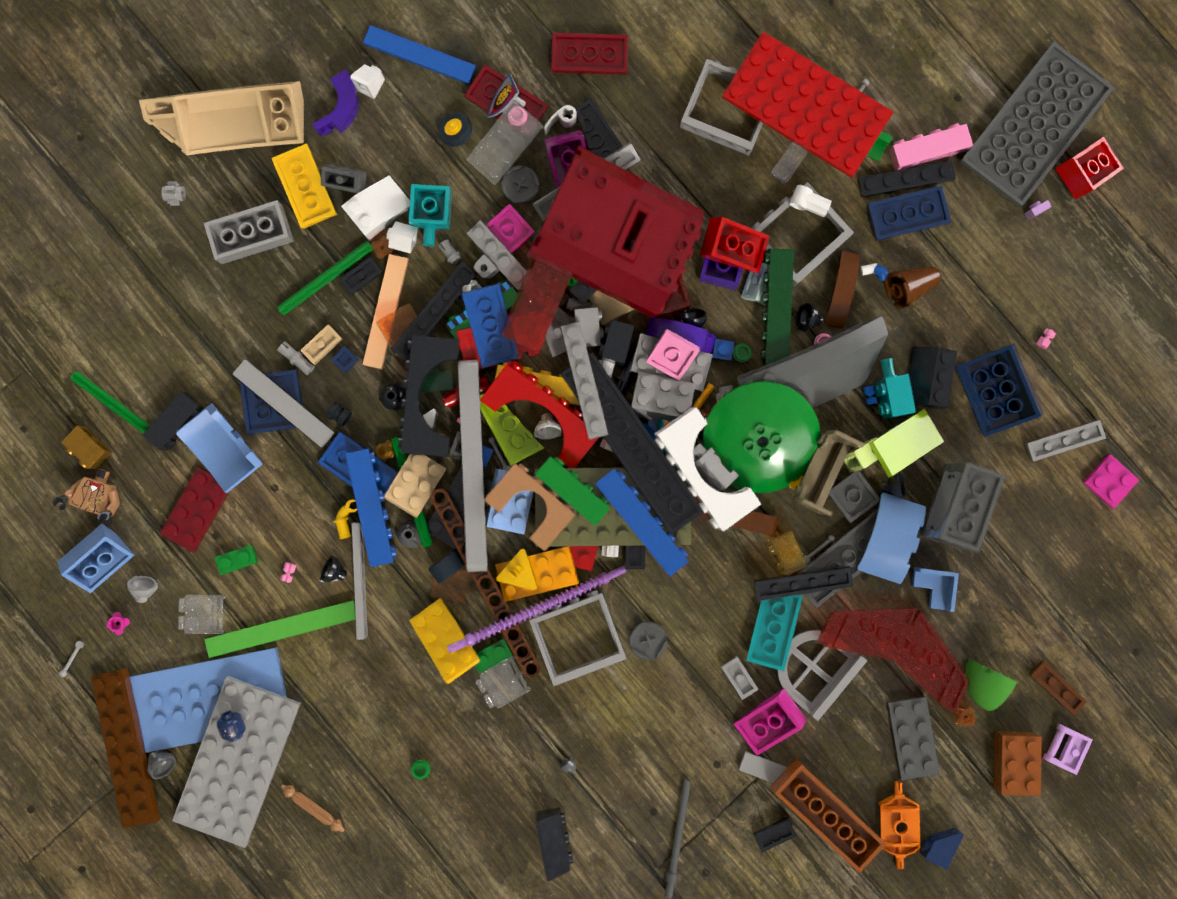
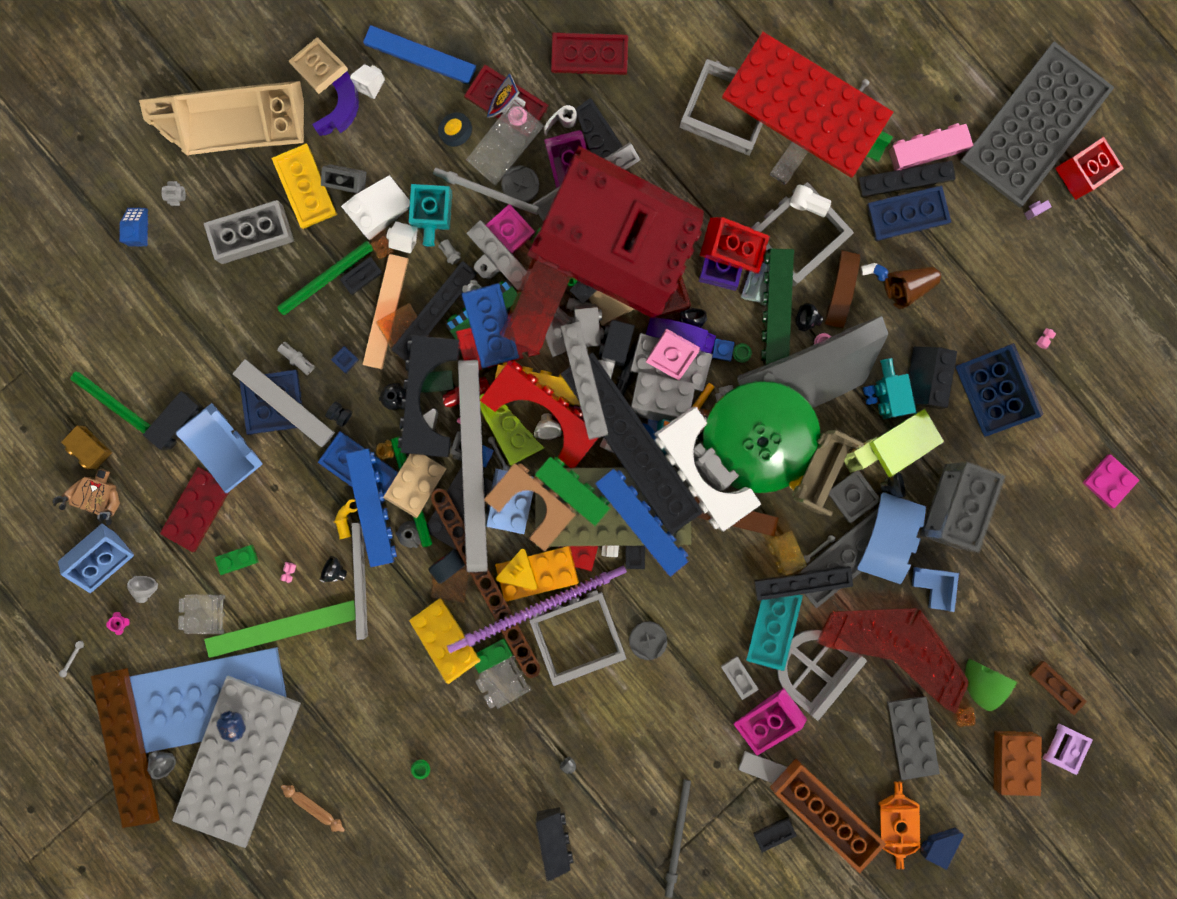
(134, 227): none -> blue slope
(318, 65): none -> tan plate
(321, 344): tan plate -> none
(453, 178): none -> light grey bar
(1065, 441): light grey plate -> none

